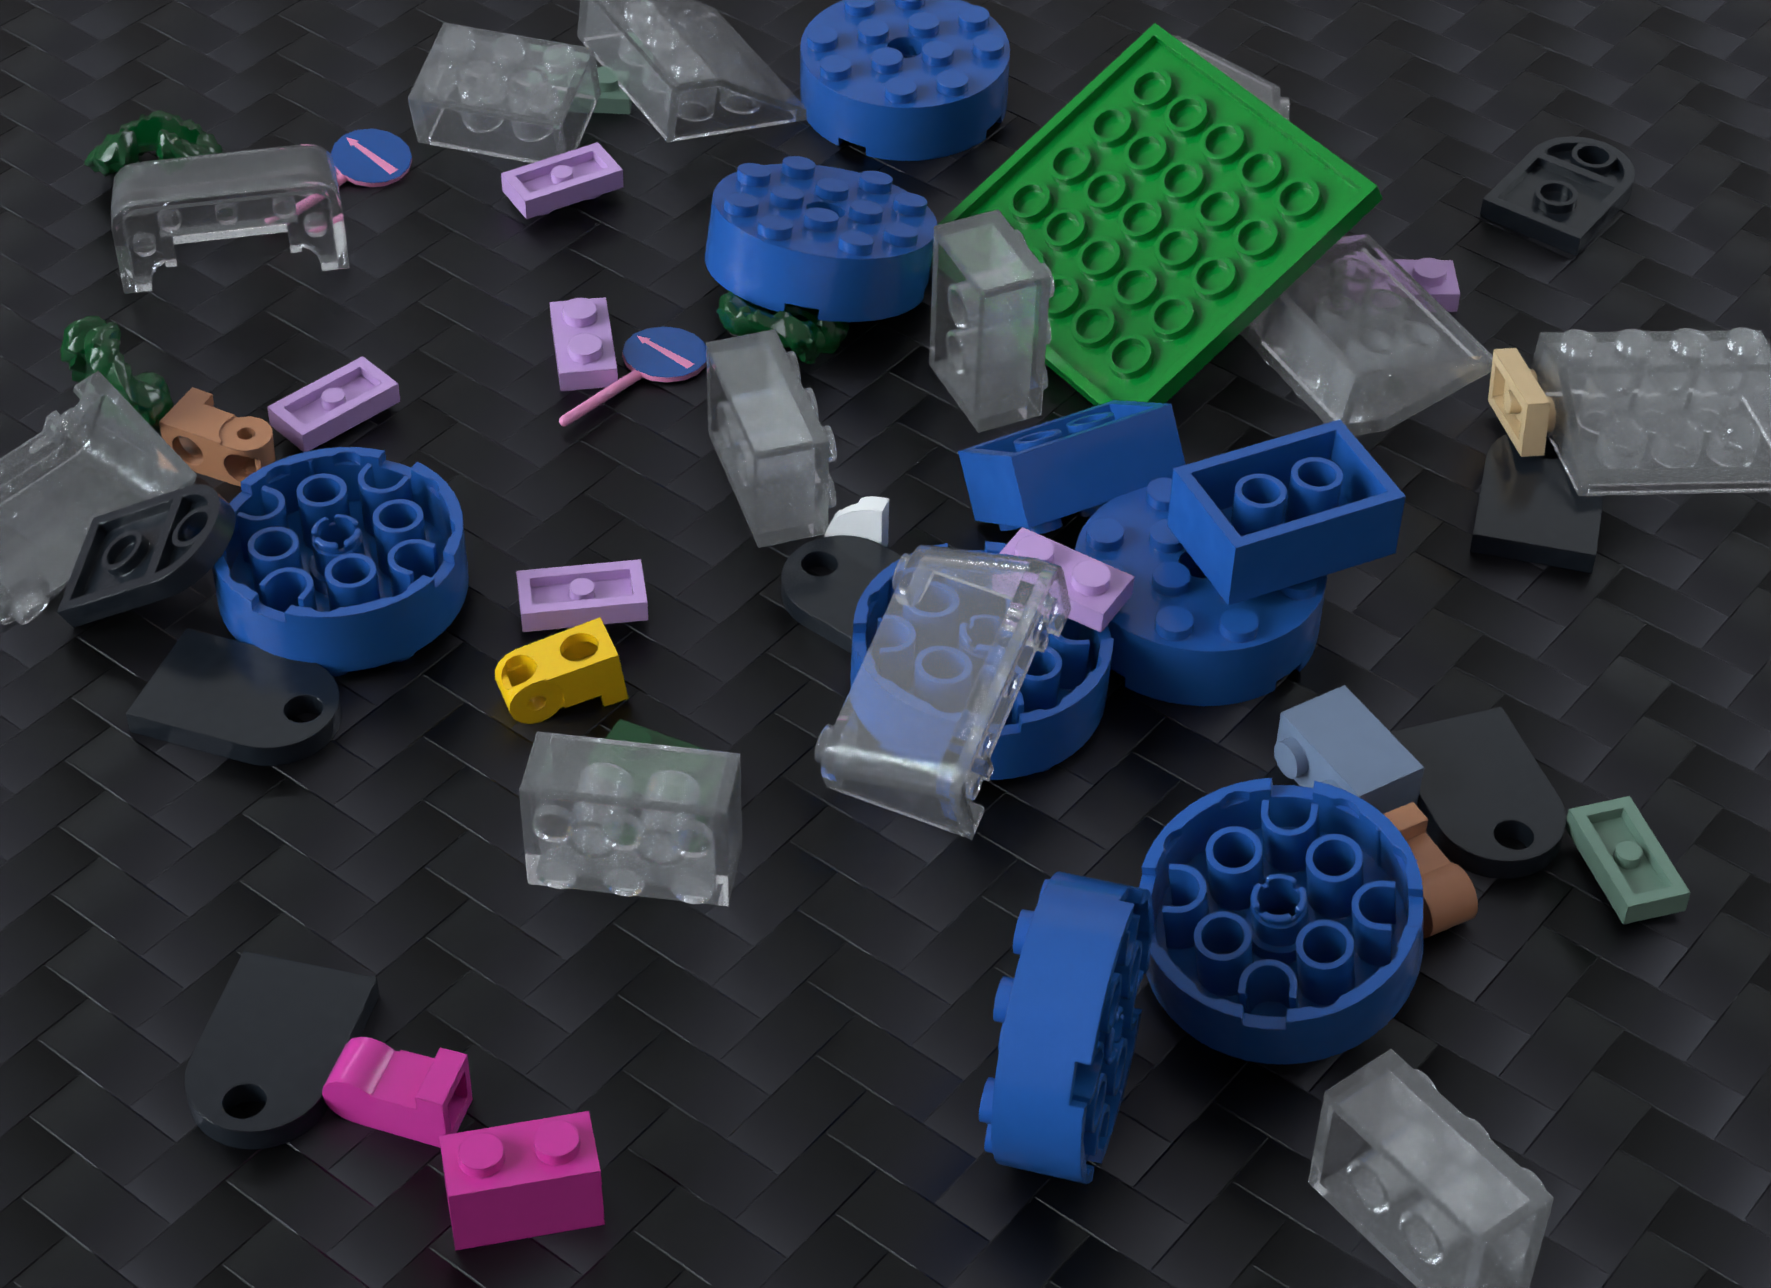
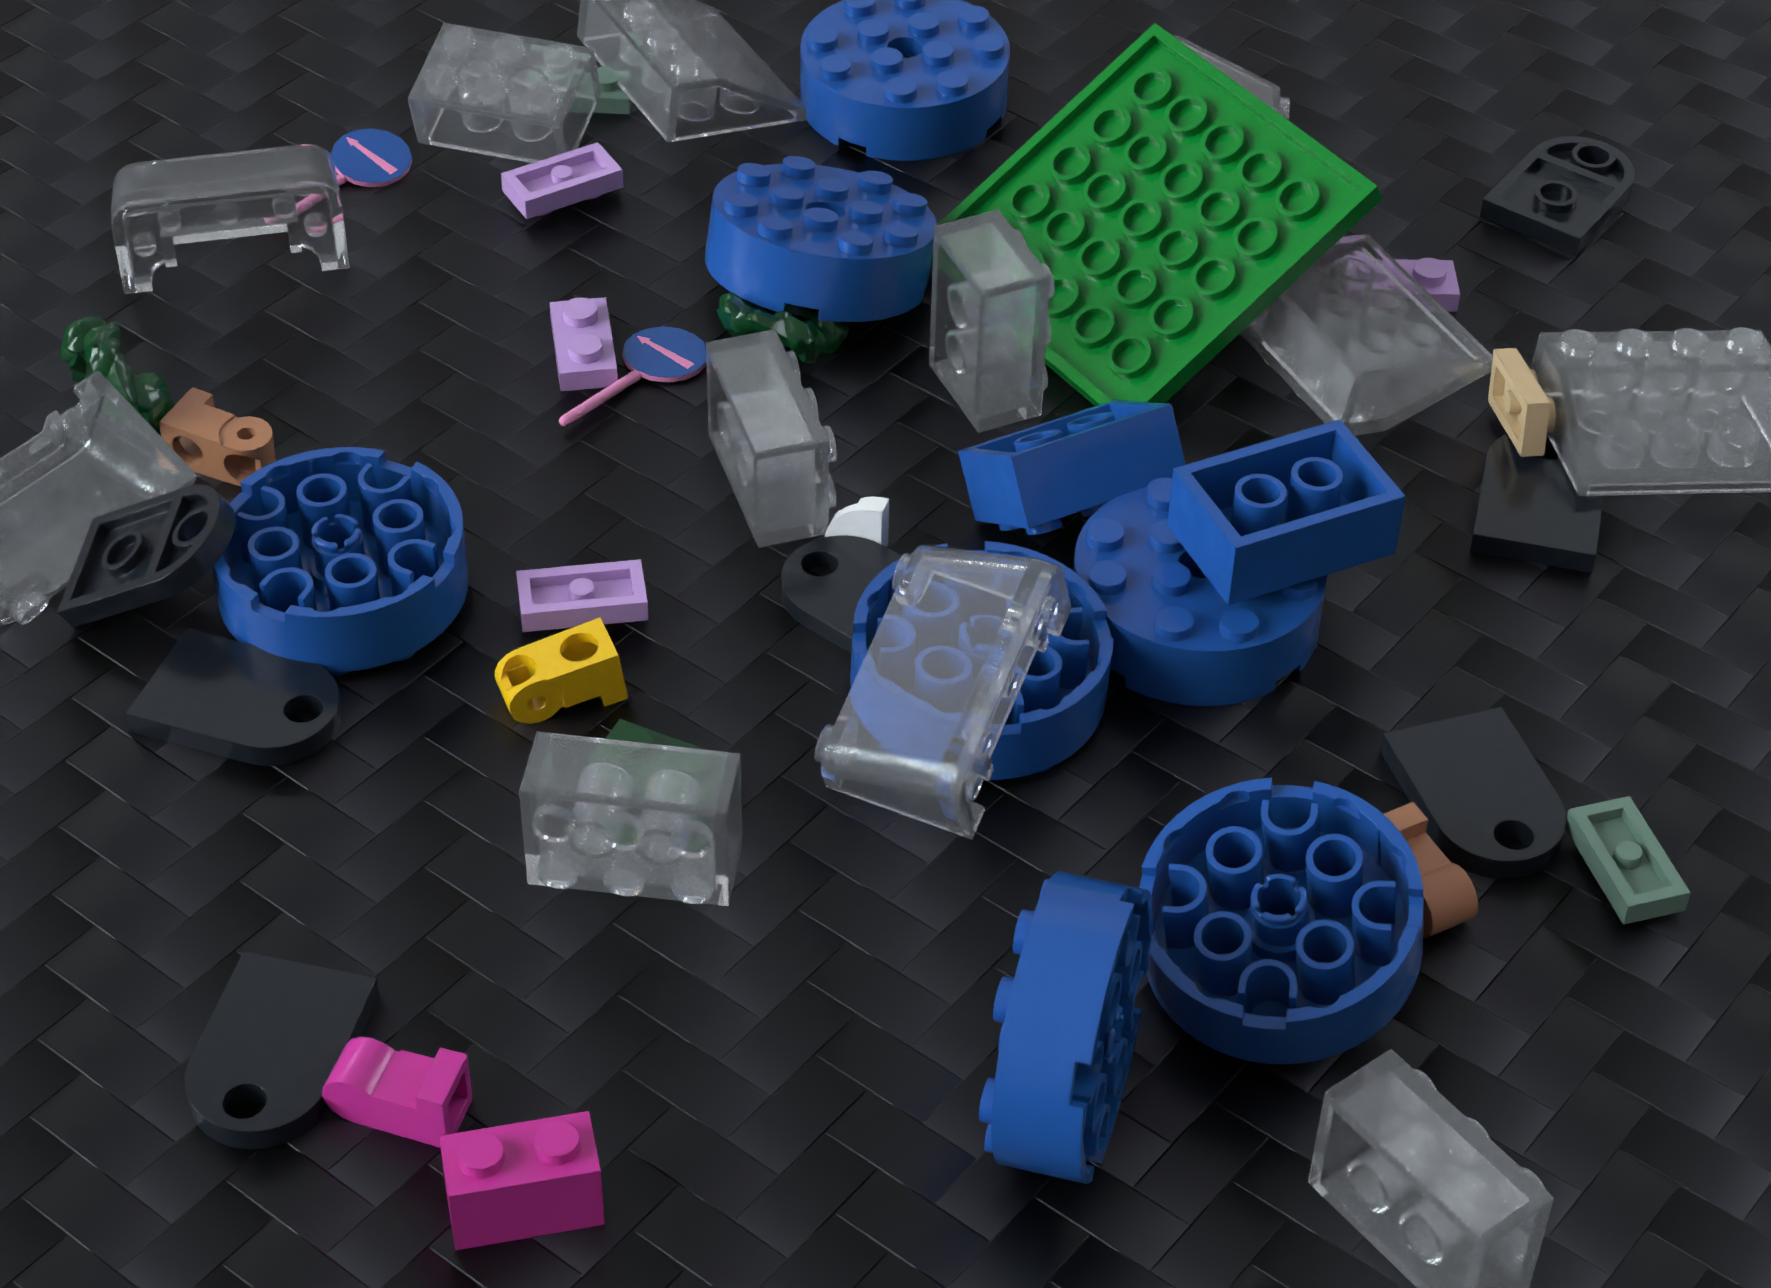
(157, 132): dark green piece -> none
(333, 404): lavender plate -> none
(1093, 587): lavender plate -> none
(1346, 746): sand blue brick -> none

